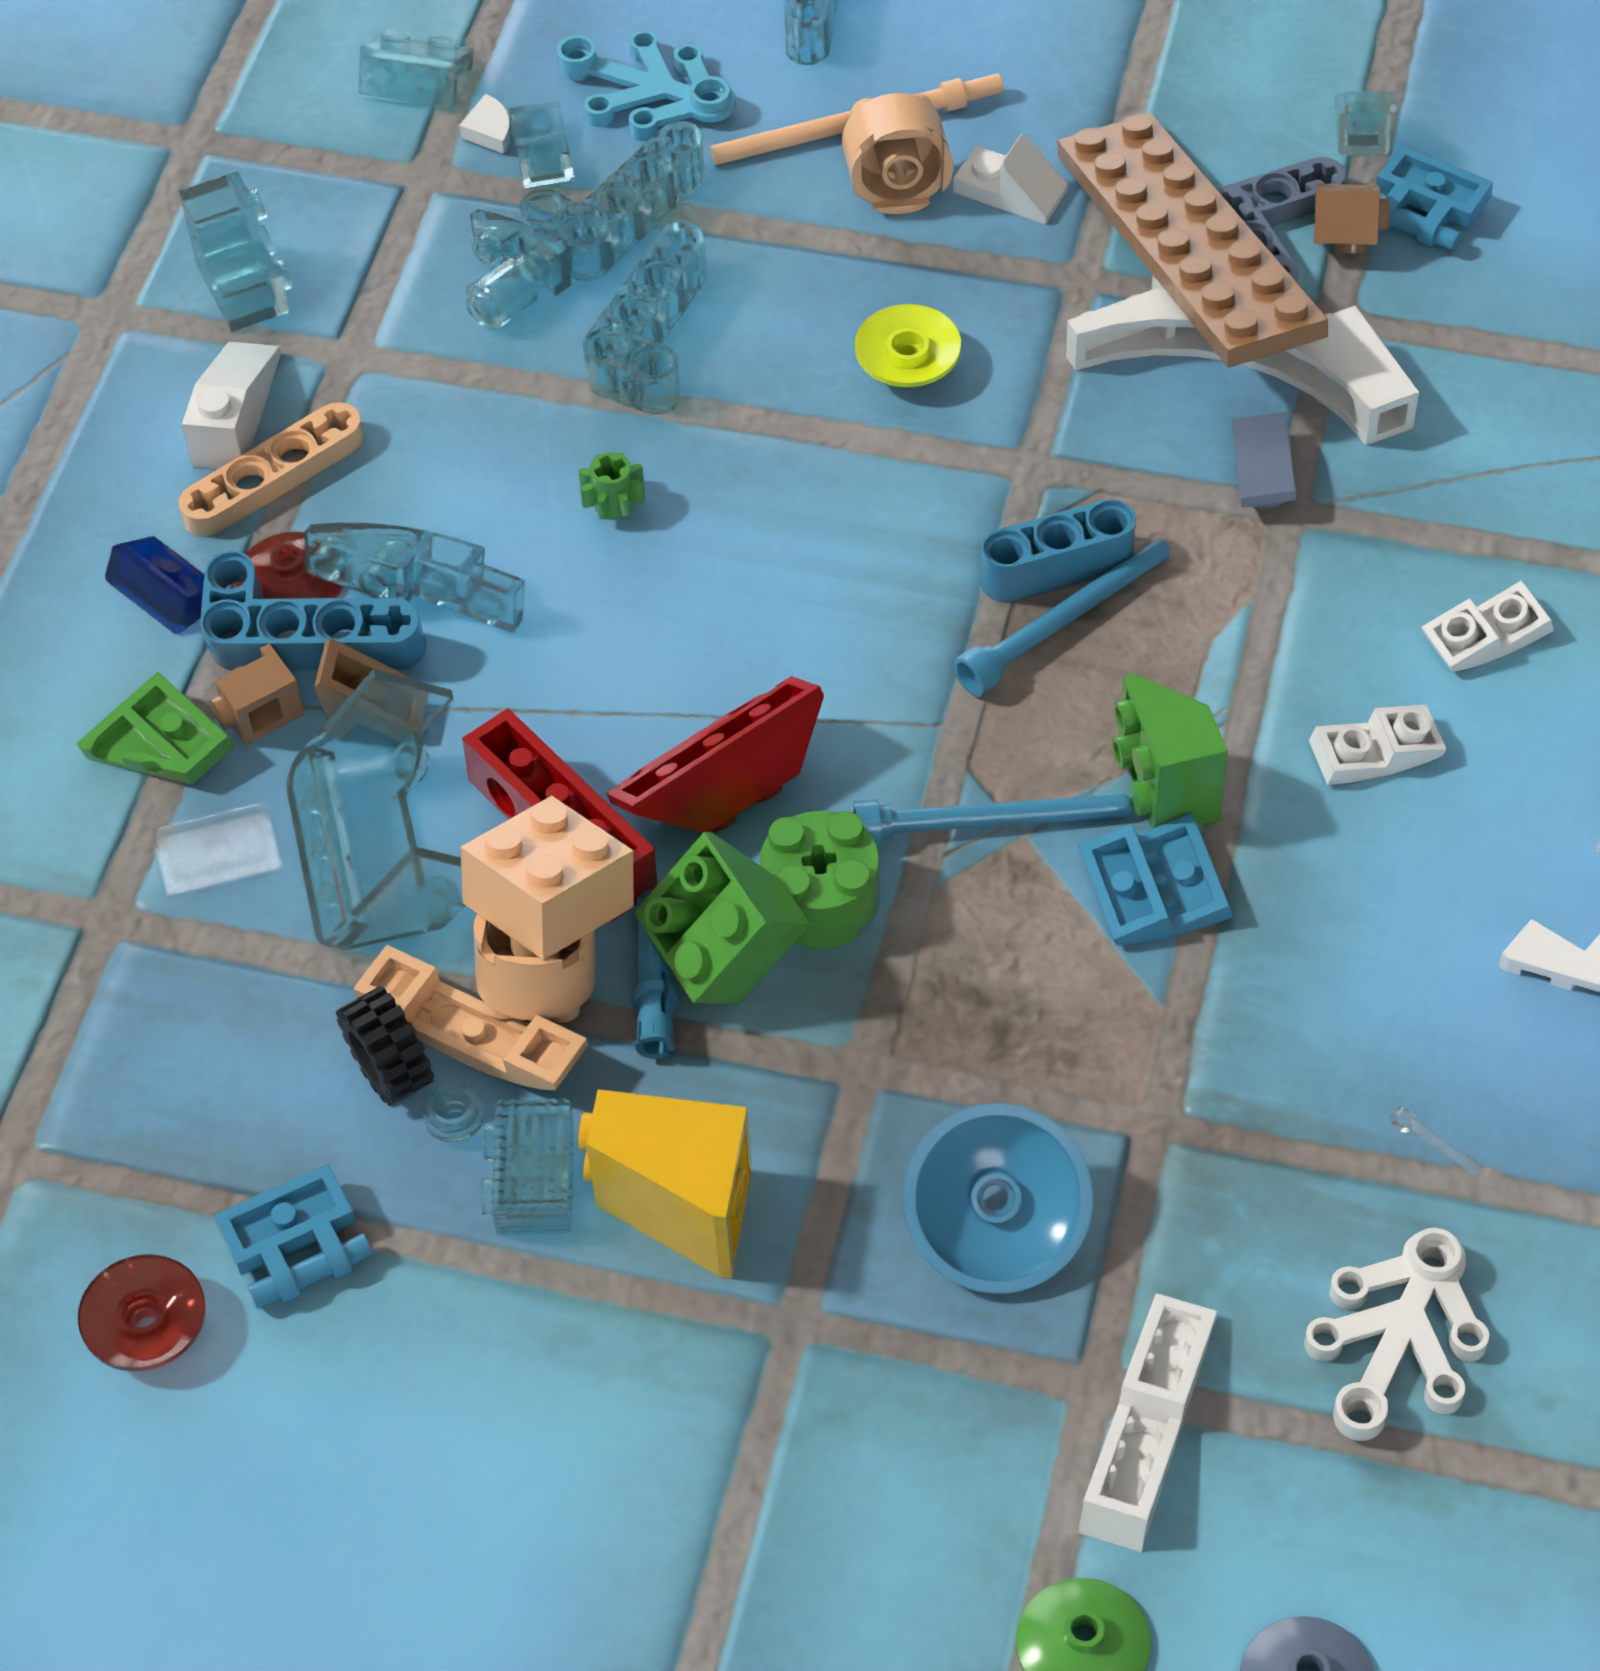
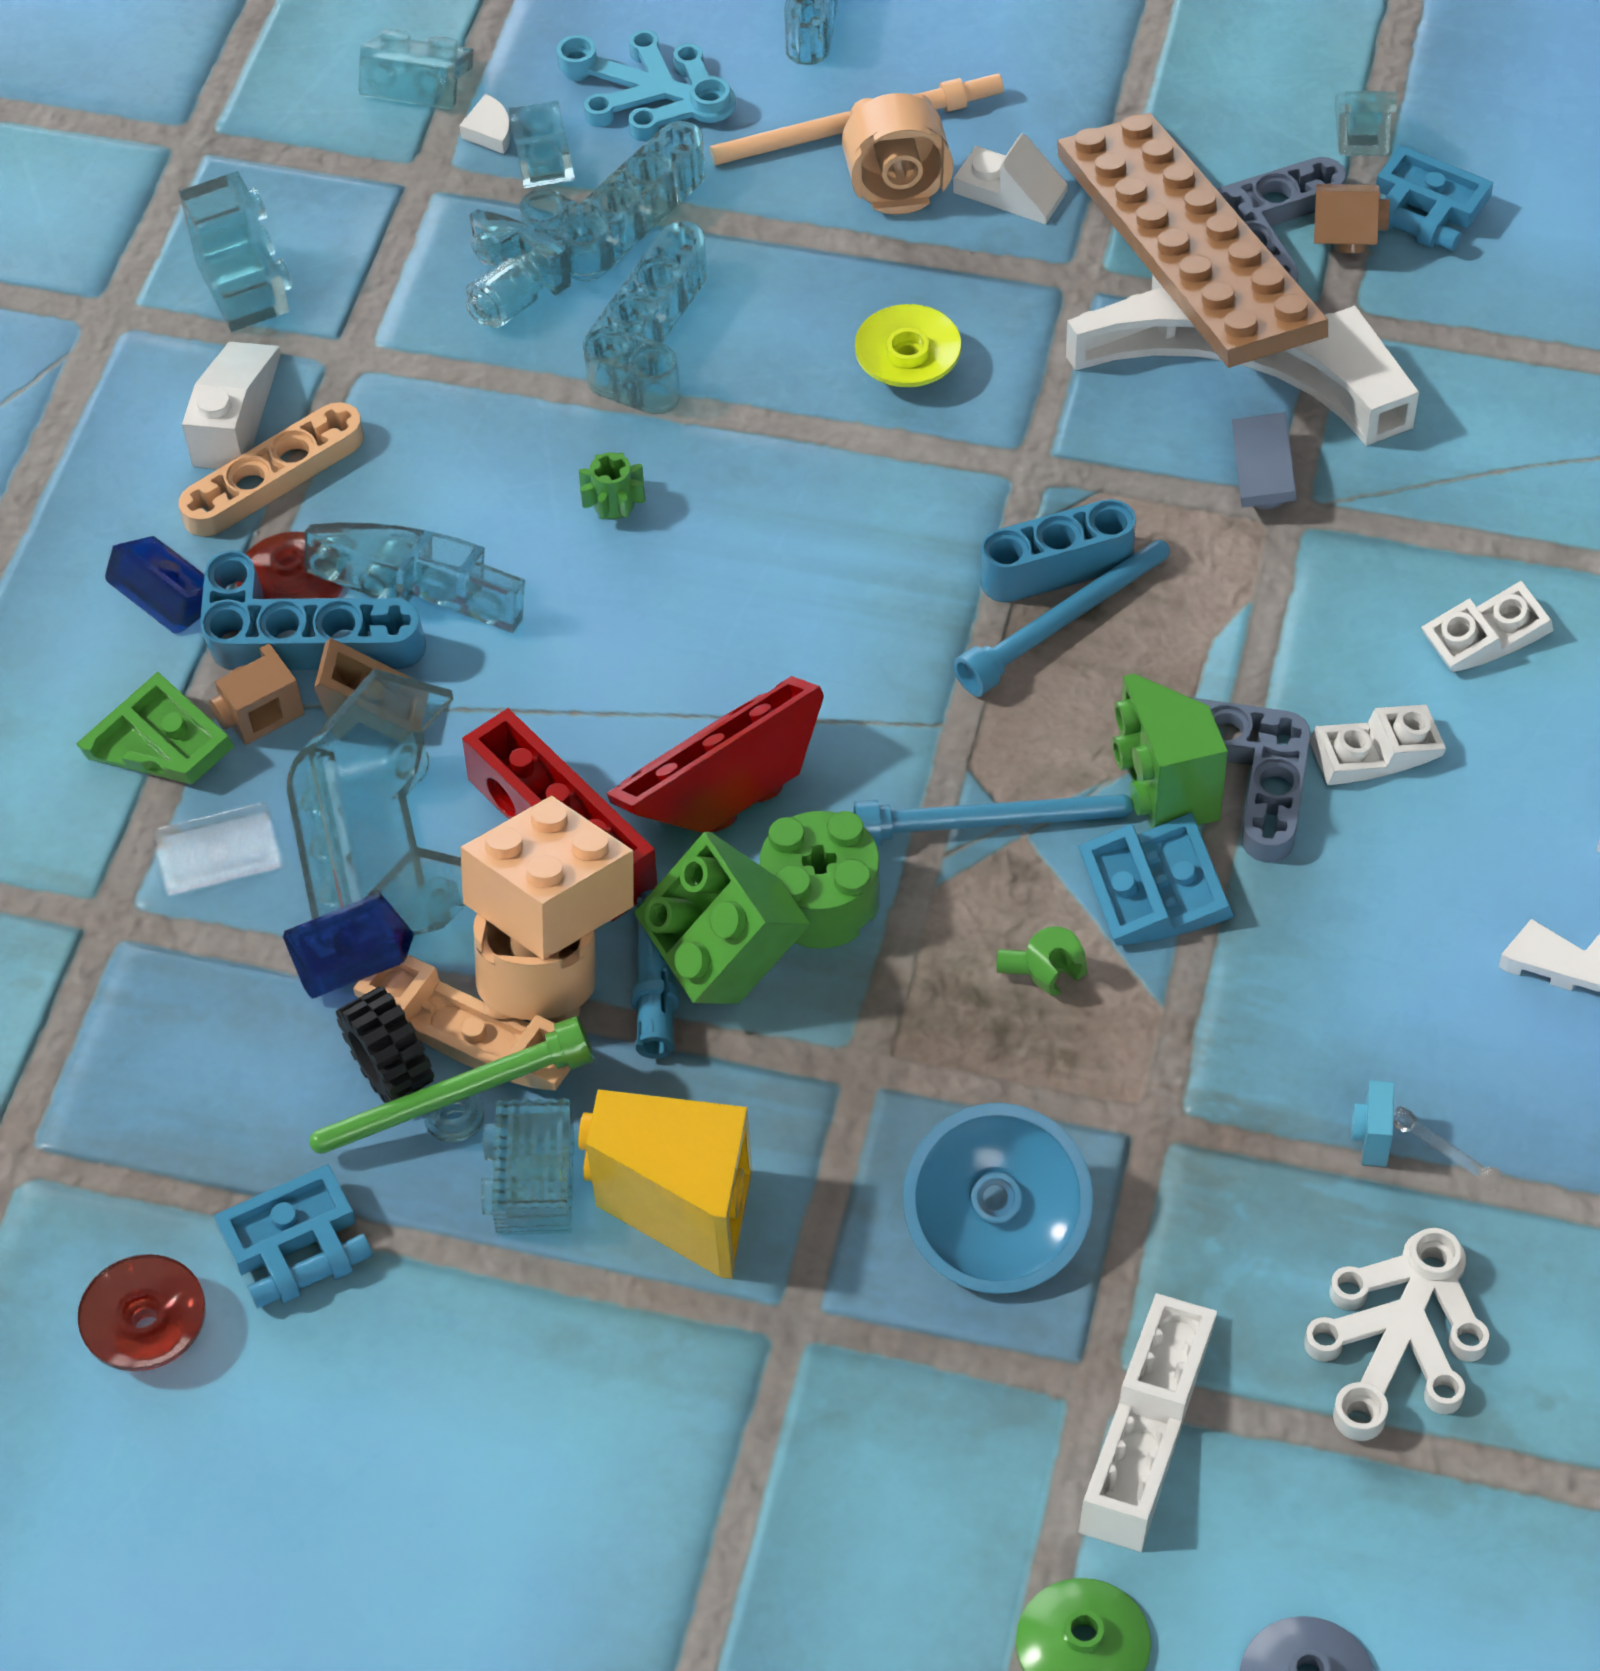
(348, 945): none -> clear blue slope
(562, 1047): none -> bright green piece
(1047, 954): none -> bright green piece
(1267, 761): none -> sand blue beam
(1374, 1123): none -> medium azure plate

